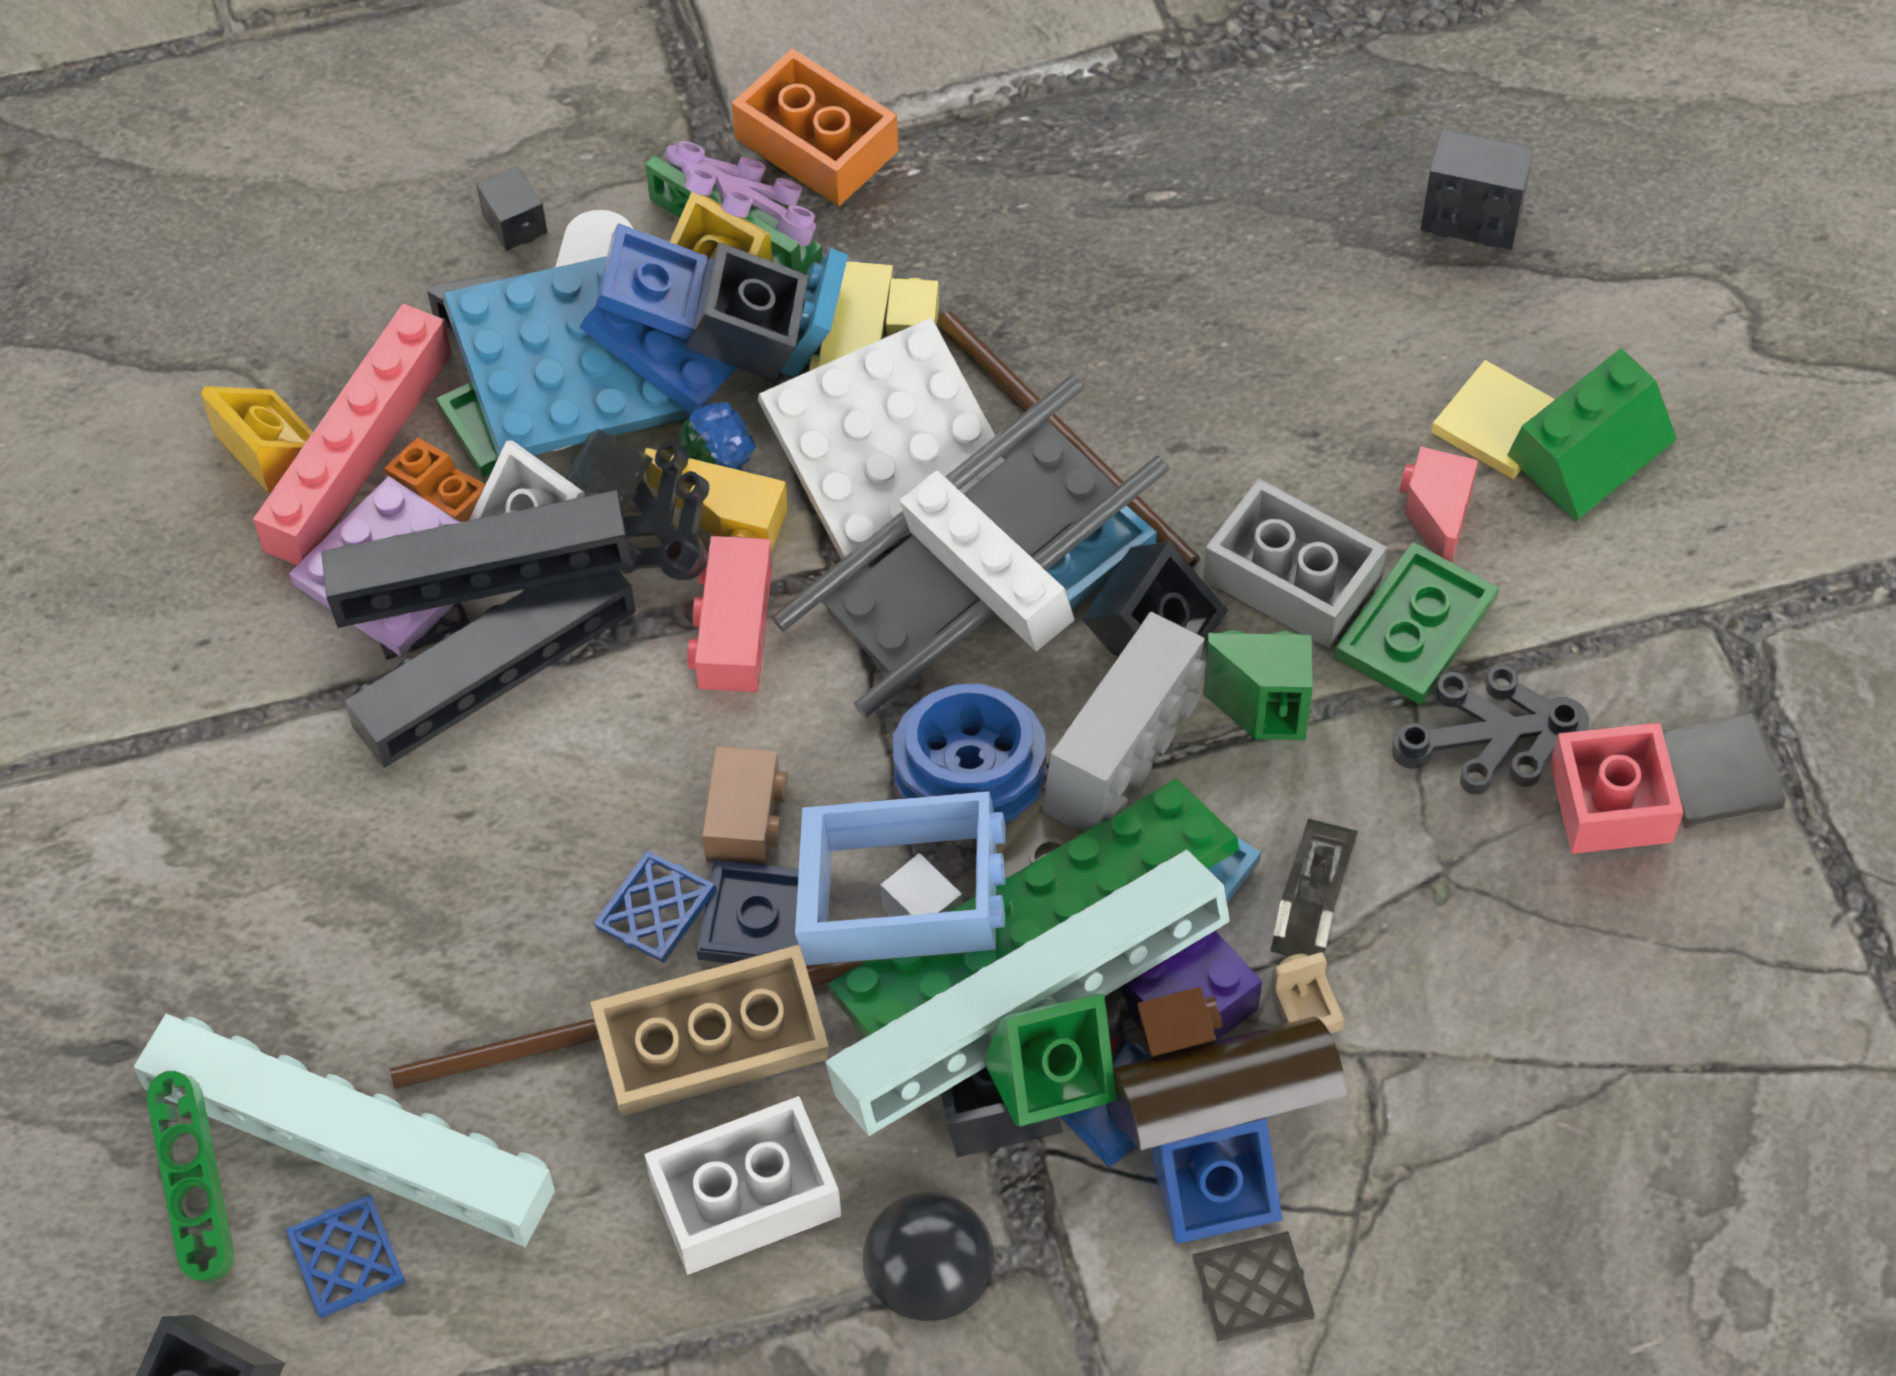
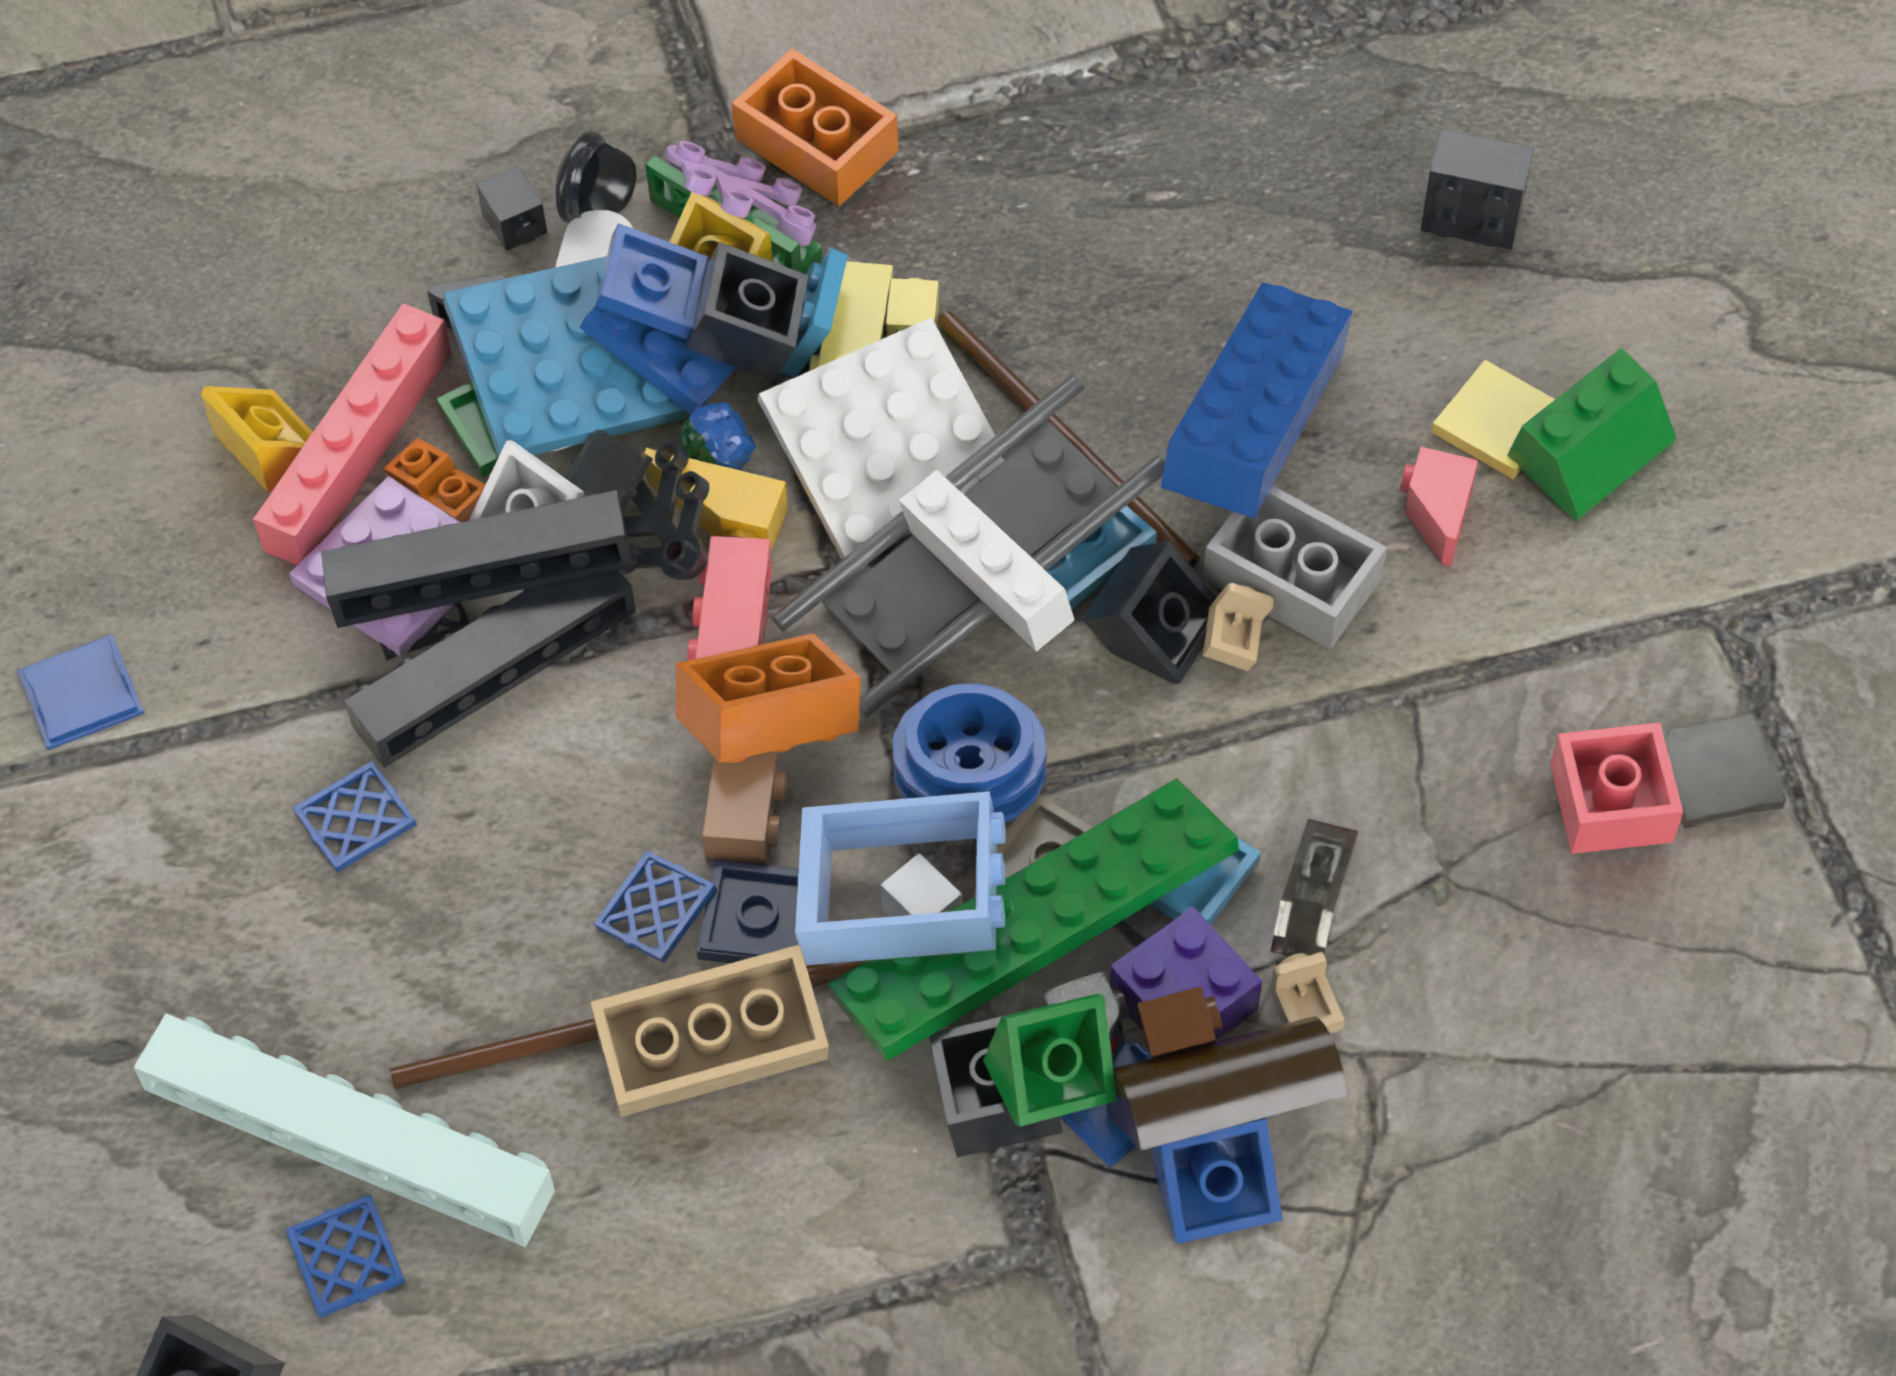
(80, 692): none -> piece
(198, 1173): green beam -> none
(369, 843): none -> window
(593, 178): none -> black piece
(743, 1185): white brick -> none
(767, 698): none -> orange brick
(928, 1256): black piece -> none
(1080, 957): light aqua brick -> none
(1125, 724): brick -> none
(1236, 626): none -> tan bracket
(1256, 400): none -> blue brick
(1261, 681): green slope -> none
(1264, 1322): clear smoke window -> none
(1416, 623): plate -> none
(1496, 728): plant -> none

